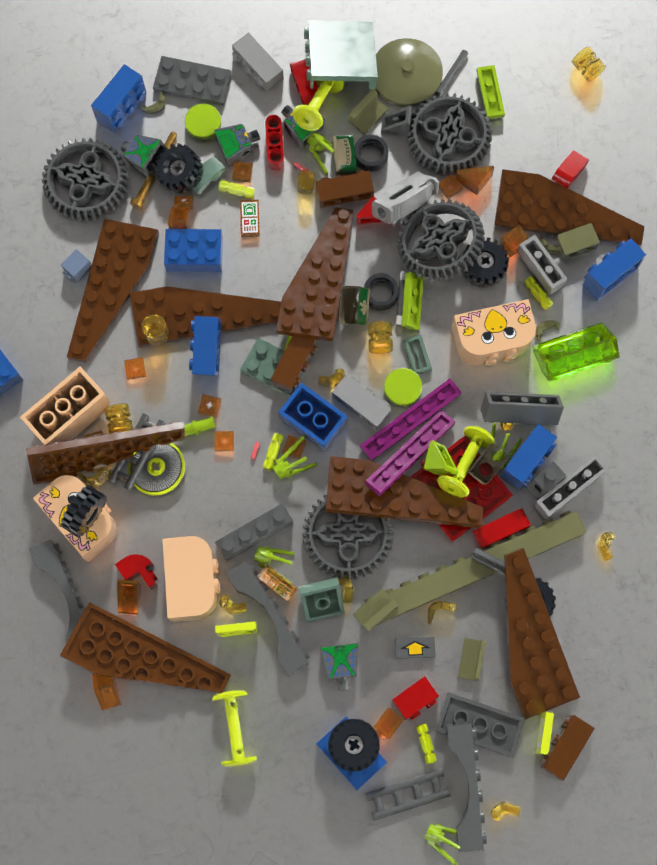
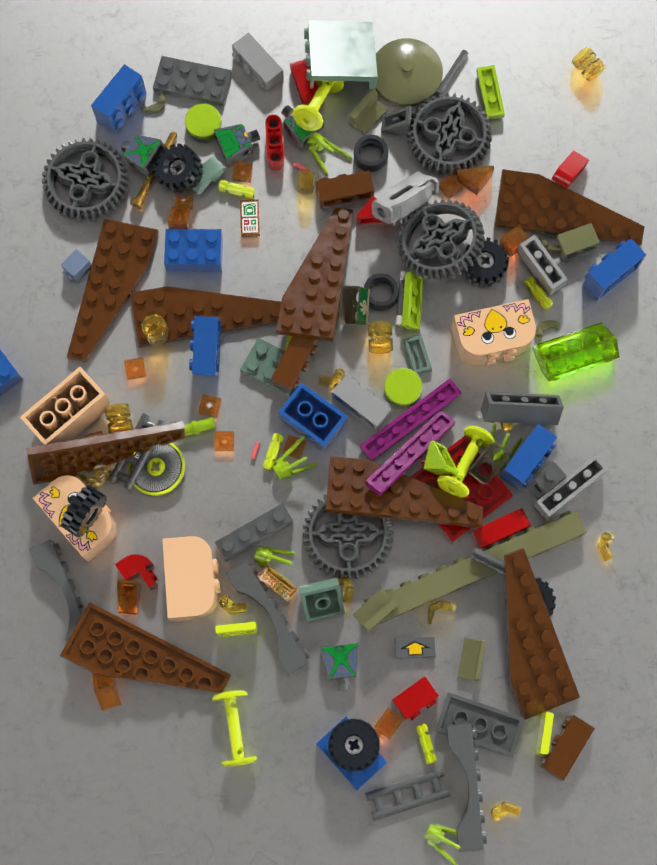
(344, 154): piece -> none

